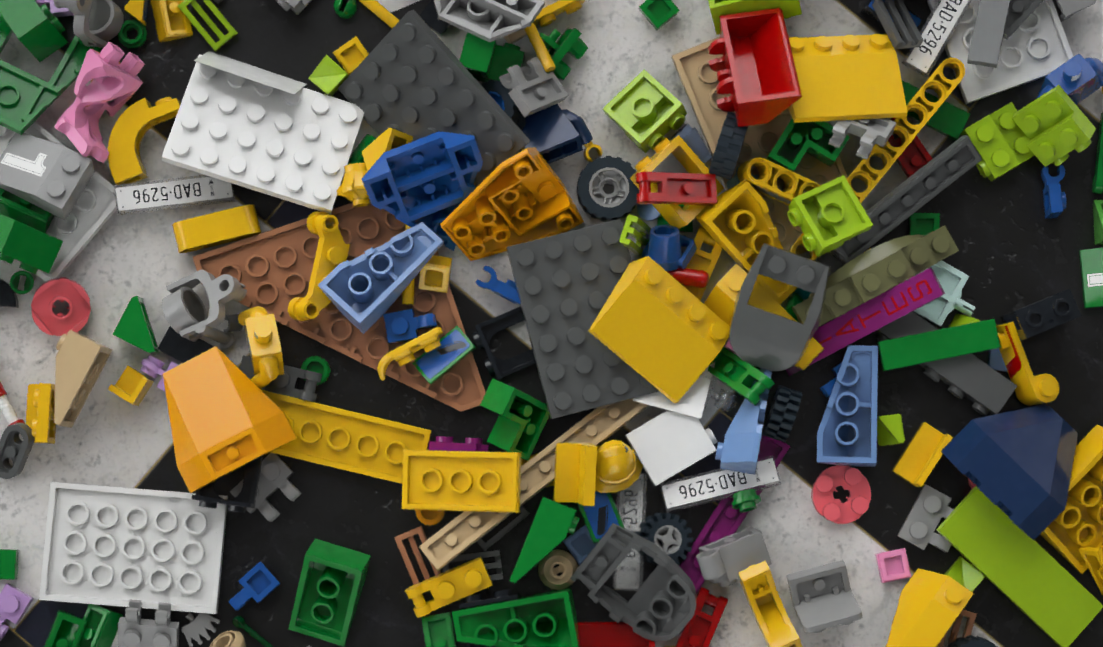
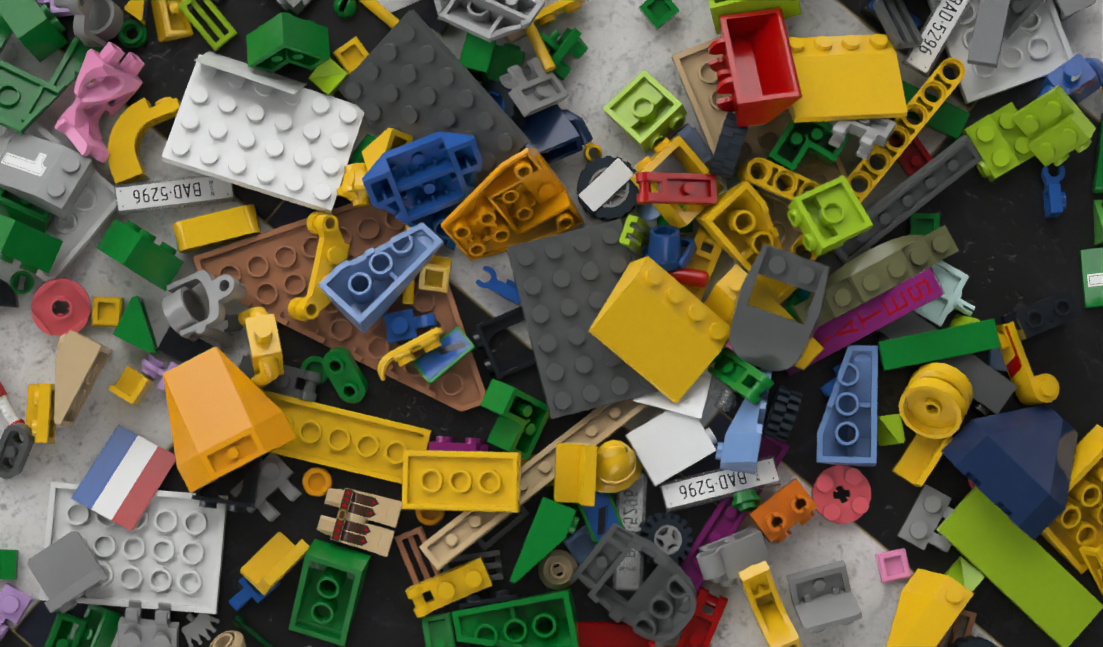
(67, 572): none -> light grey bracket
(107, 311): none -> yellow tile
(124, 477): none -> sticker
(138, 252): none -> green brick
(273, 562): none -> yellow panel
(287, 41): none -> green brick
(317, 481): none -> light orange tile
(347, 375): none -> green plate
(352, 519): none -> tan hips
(606, 184): none -> white sticker
(782, 511): none -> orange brick
(936, 400): none -> yellow wheel

